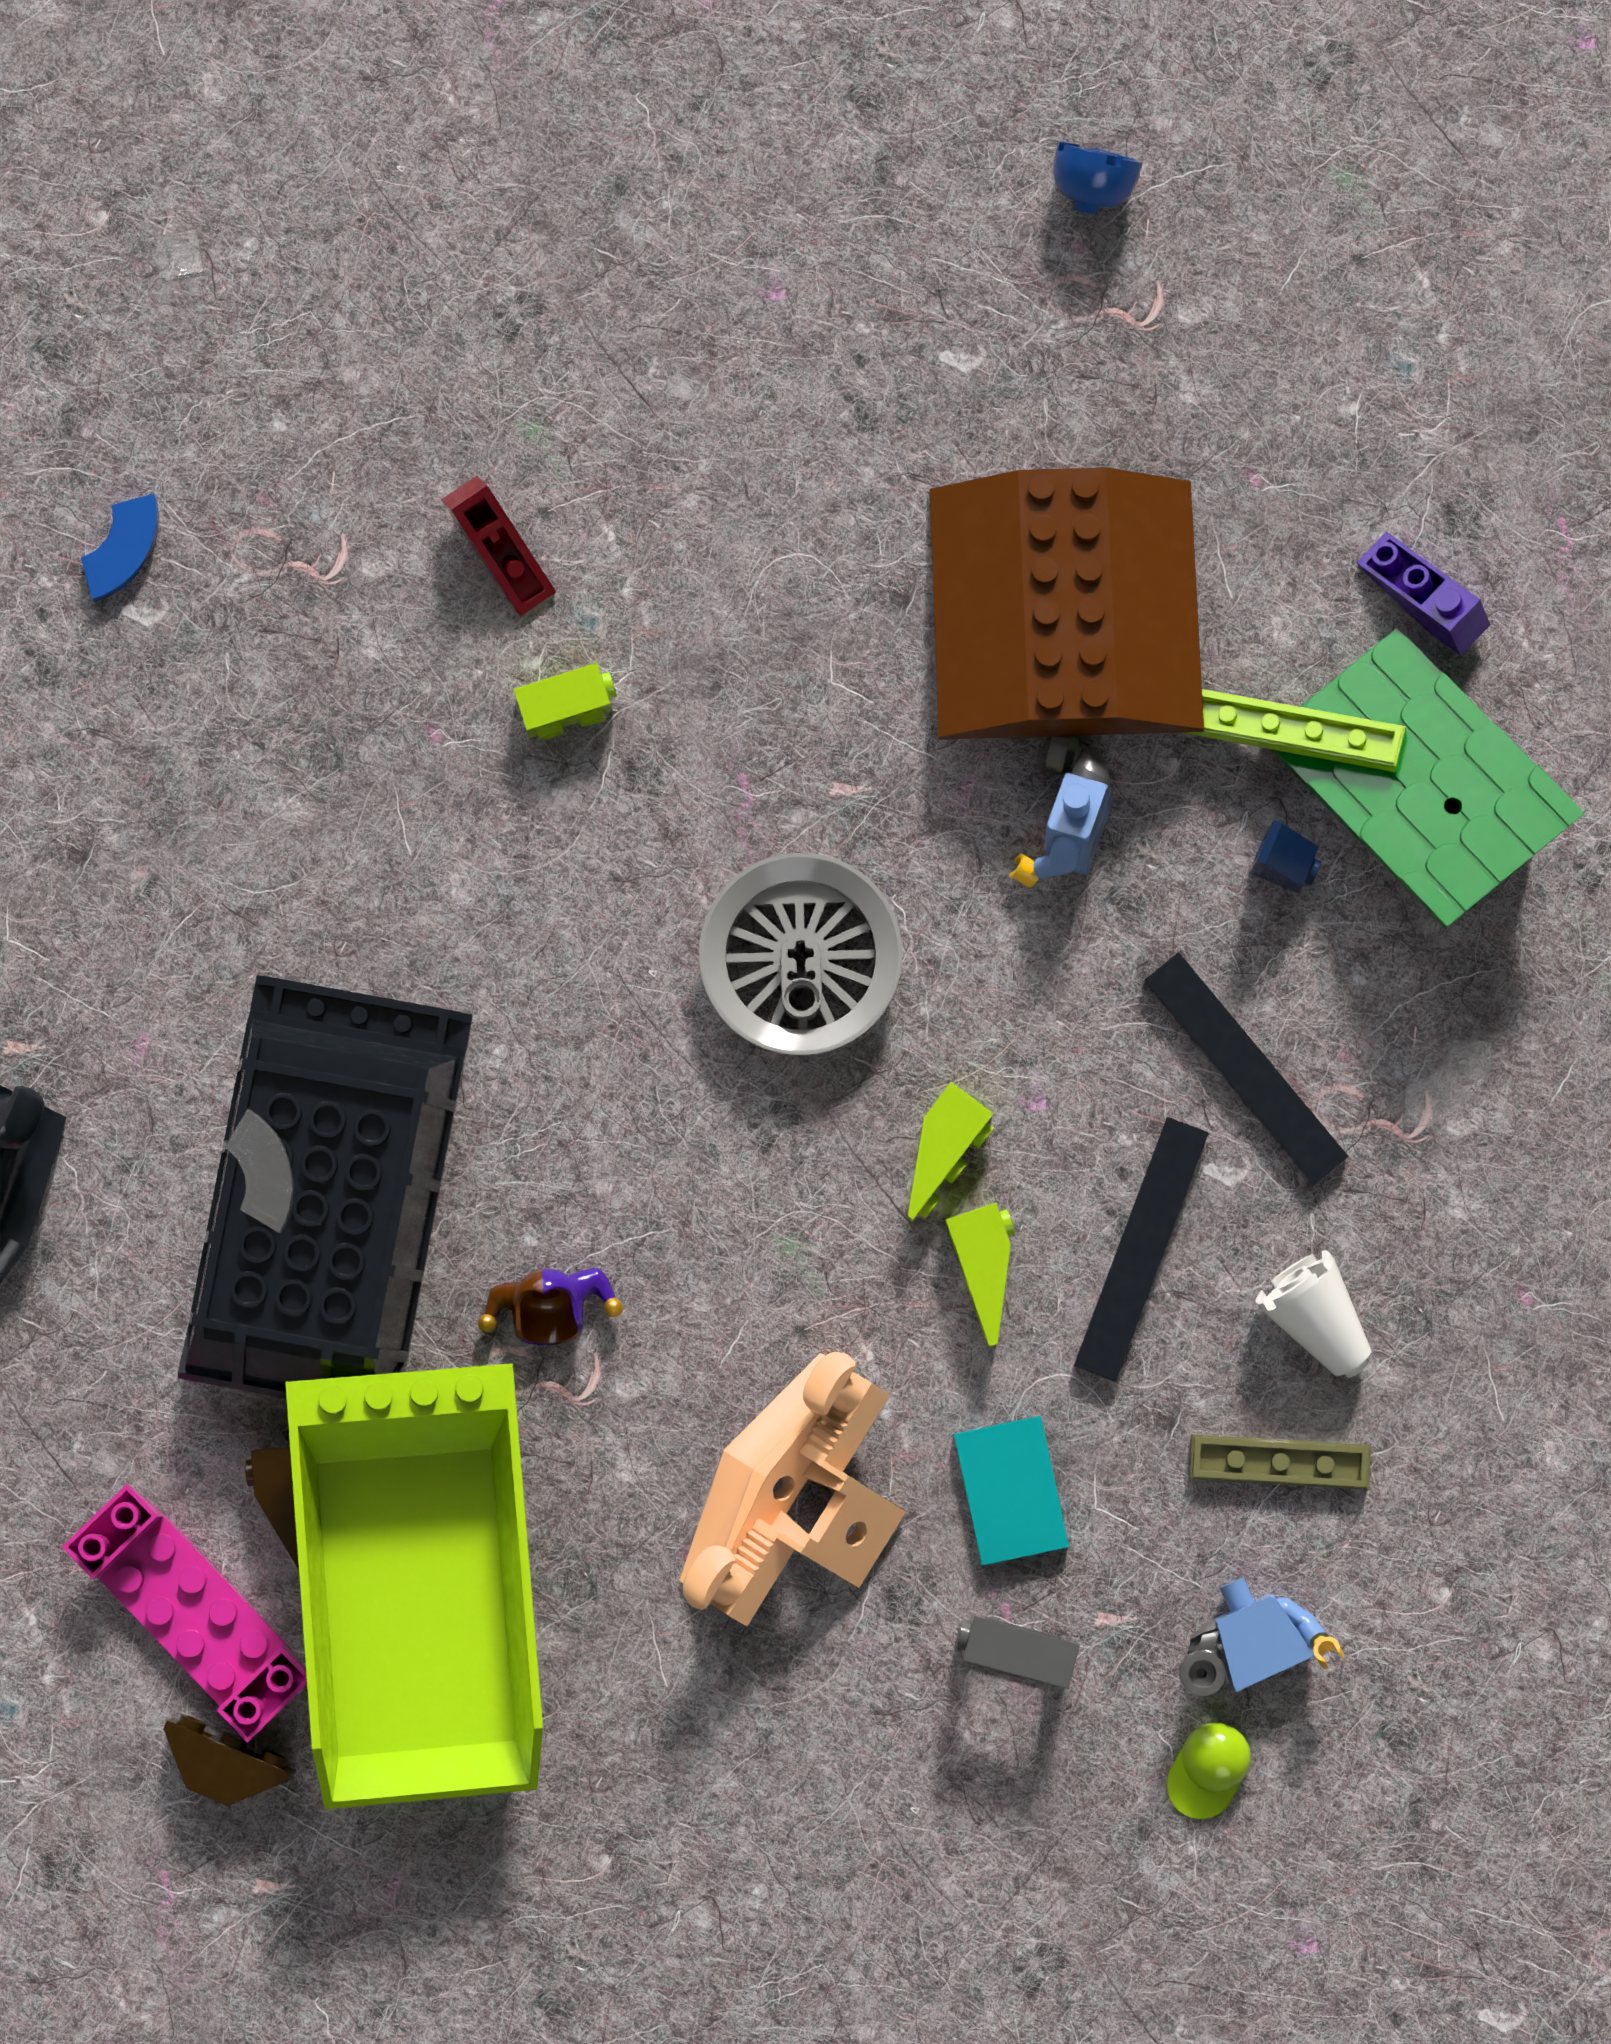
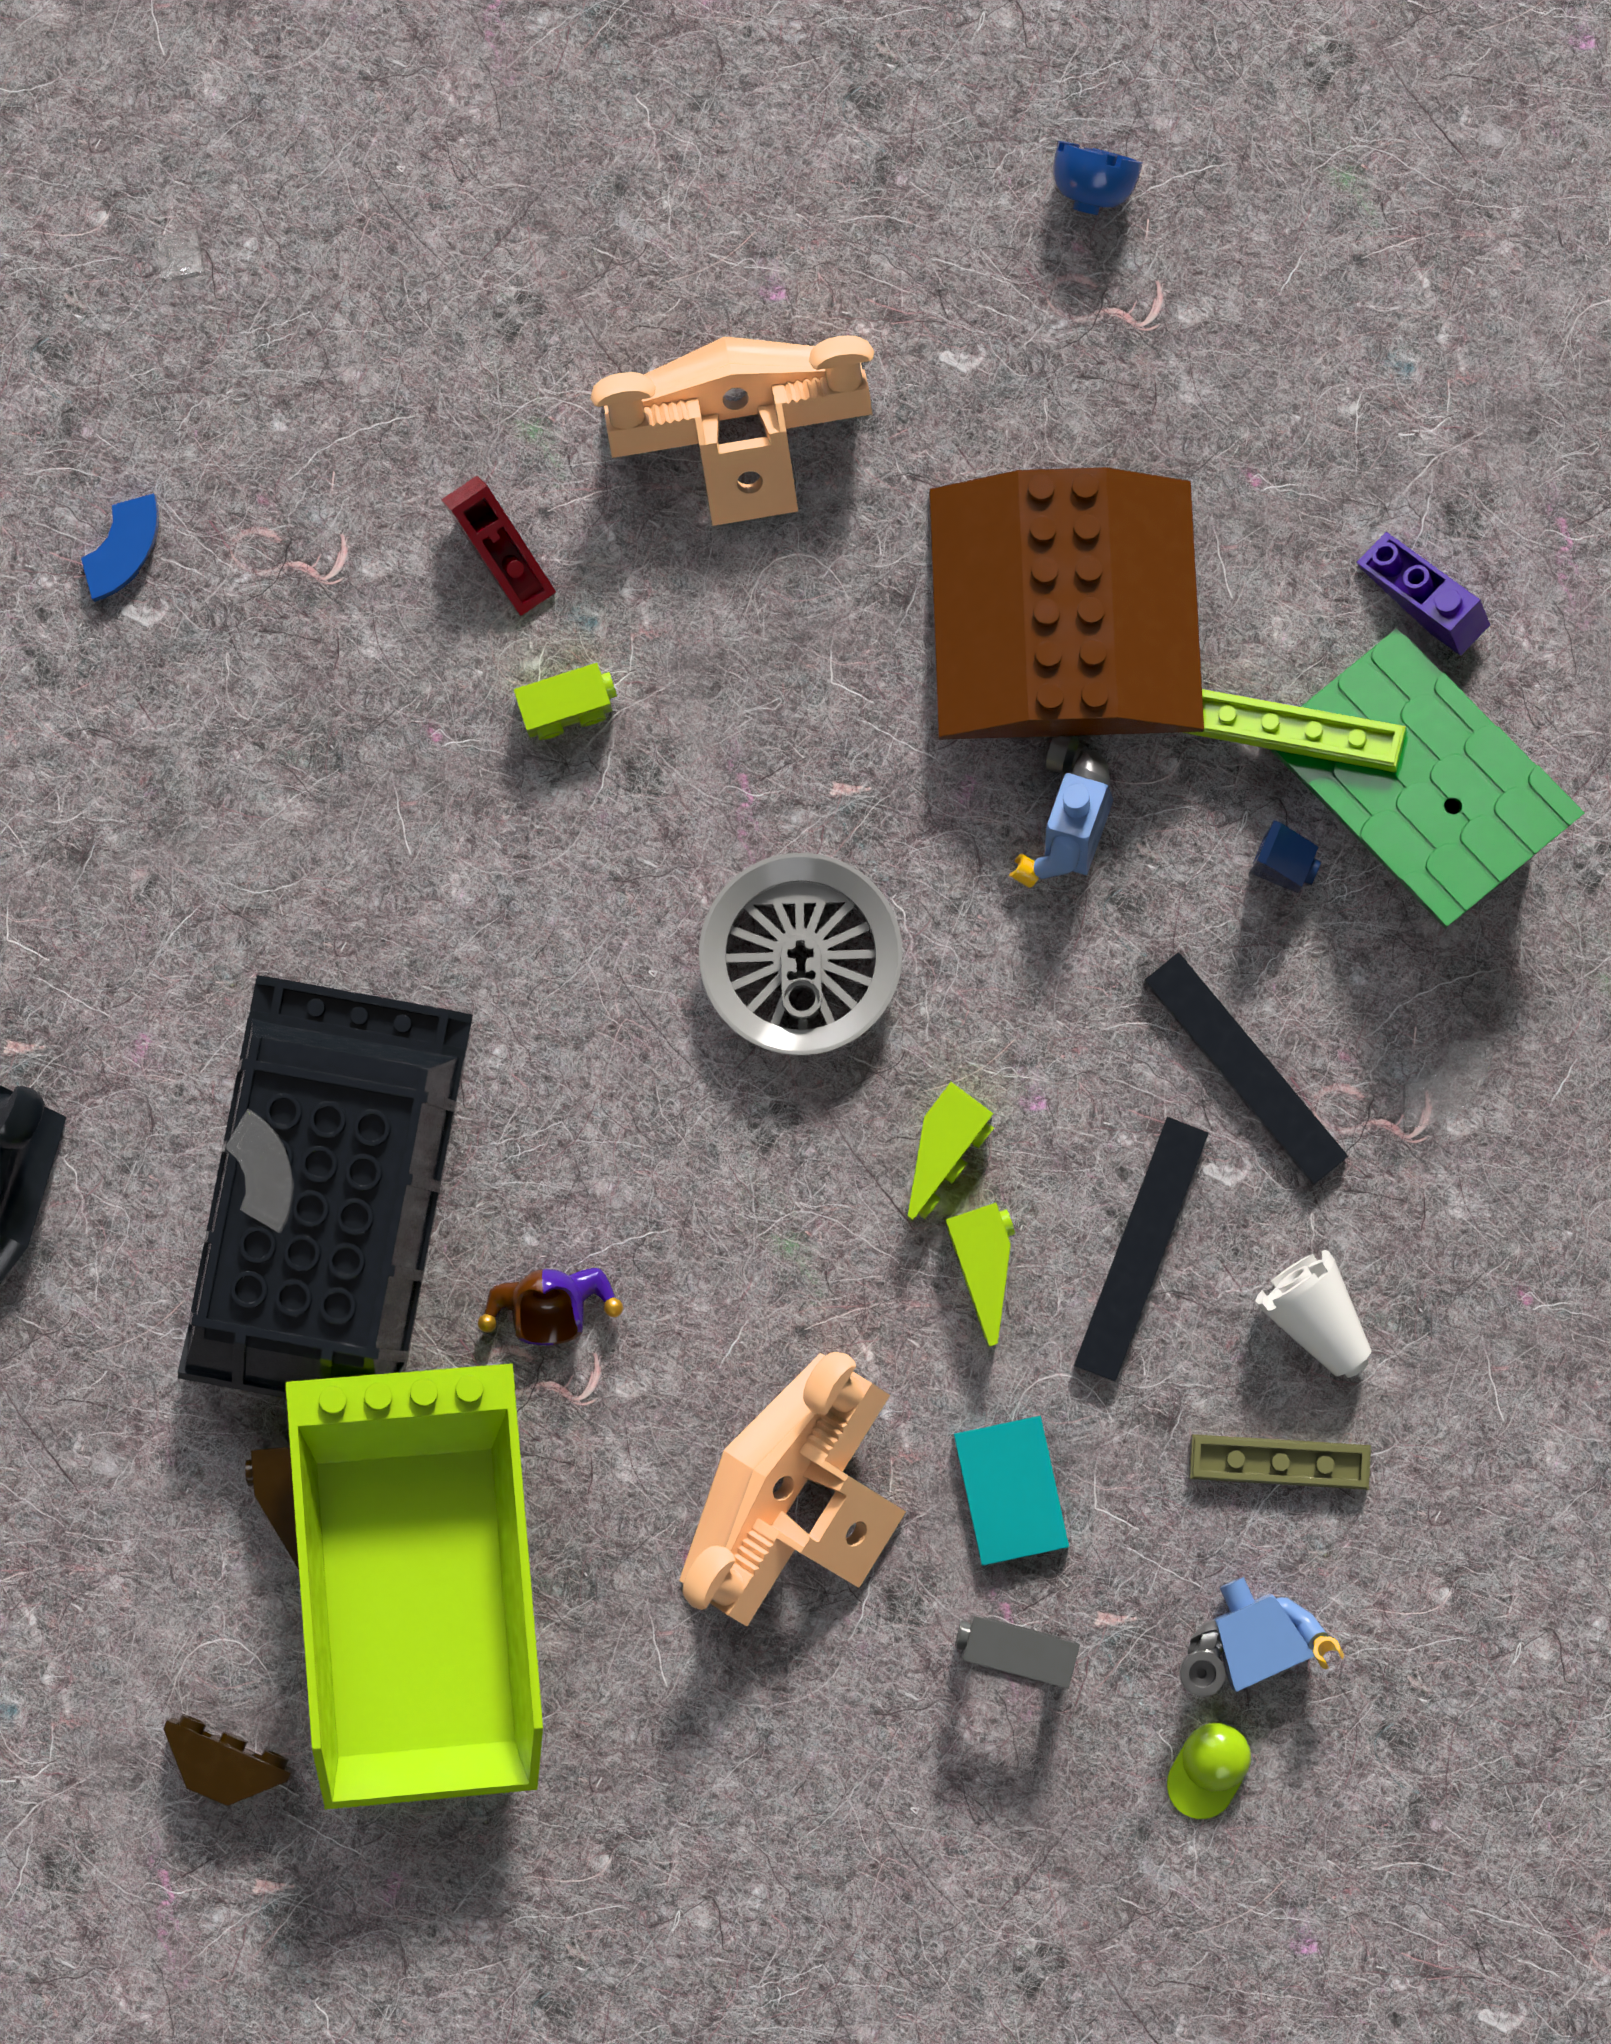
(190, 1610): dark pink slope -> none
(782, 385): none -> light nougat piece

